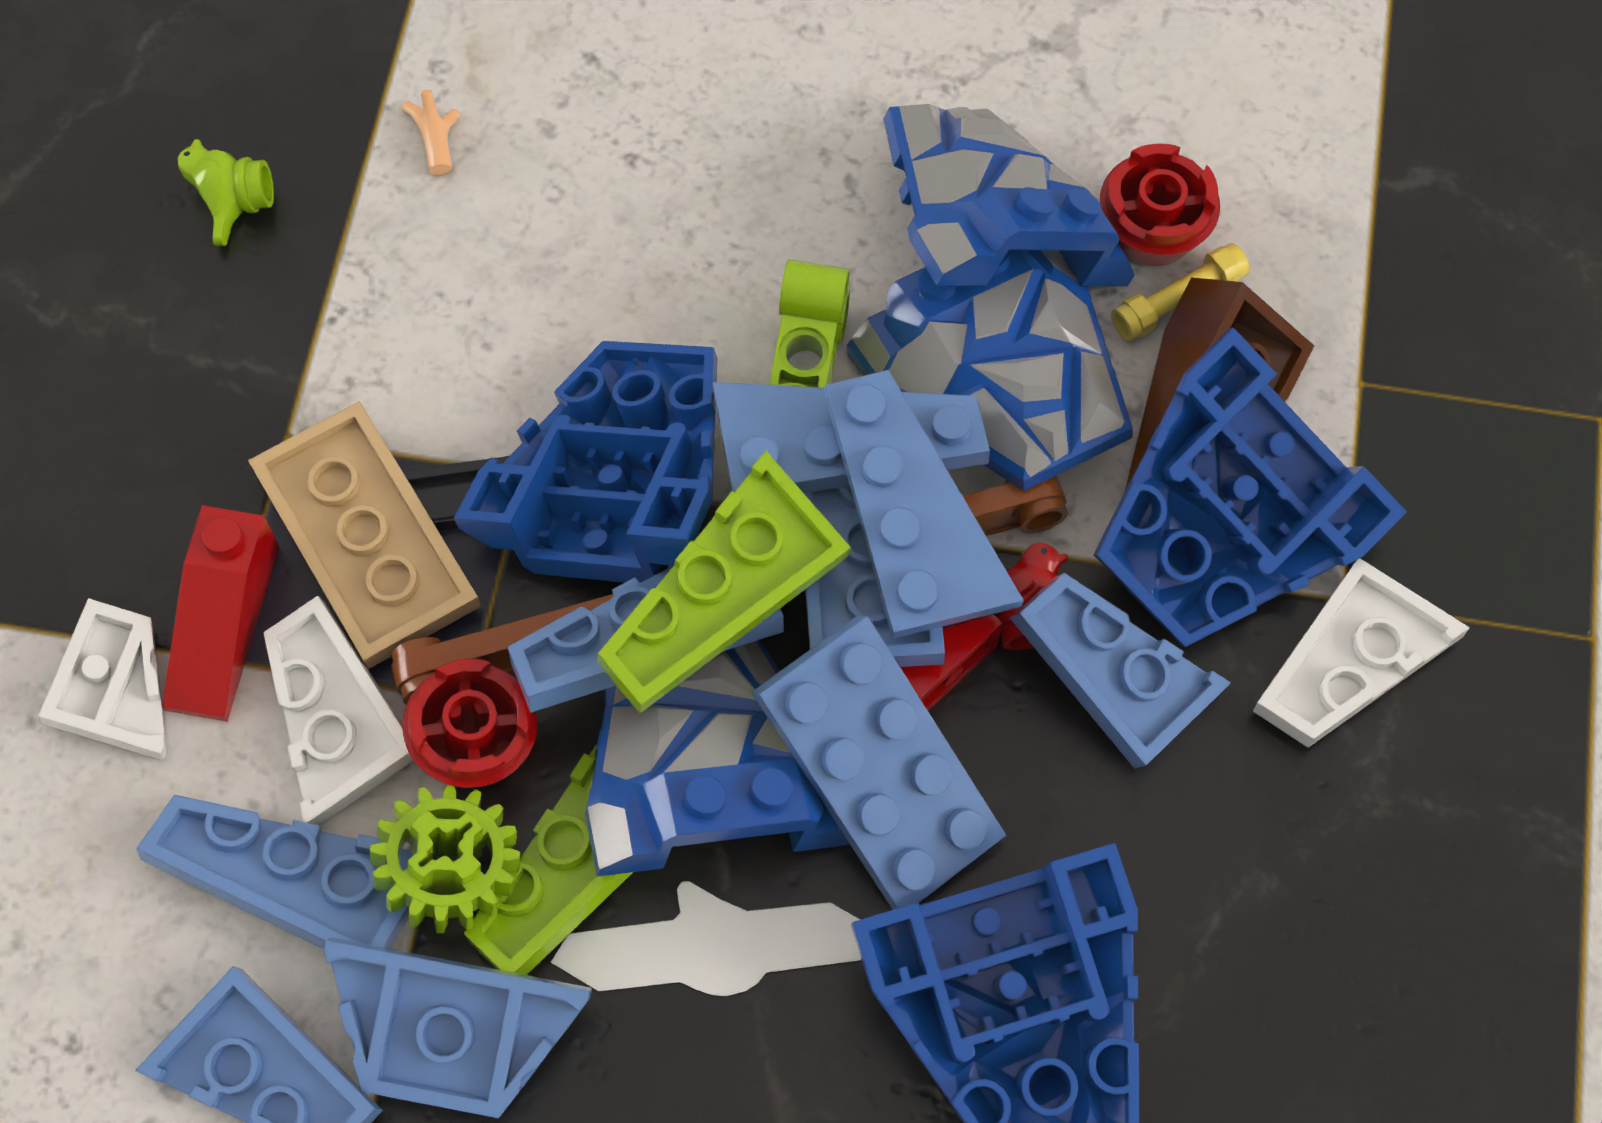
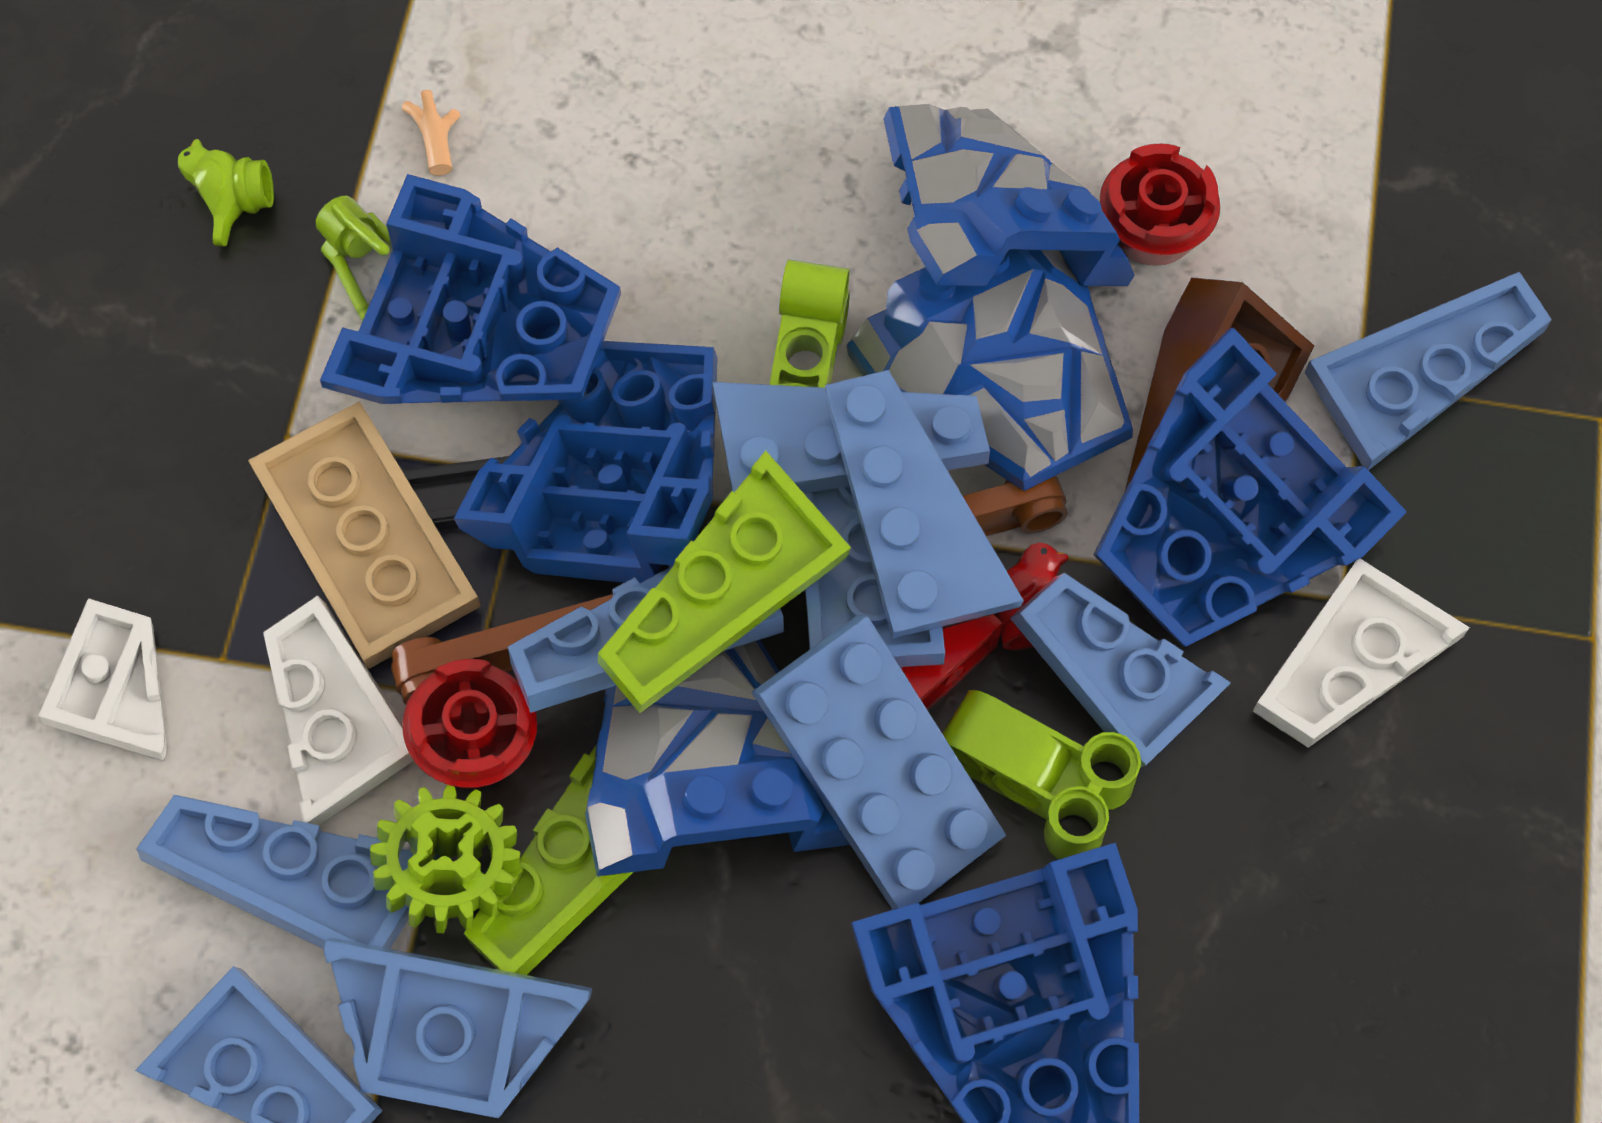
(218, 610): red slope -> none
(350, 233): none -> lime plant
(471, 311): none -> blue wedge
(710, 946): white sticker -> none
(1042, 768): none -> lime piece
(1140, 315): light yellow bar -> none
(1416, 369): none -> medium blue wing

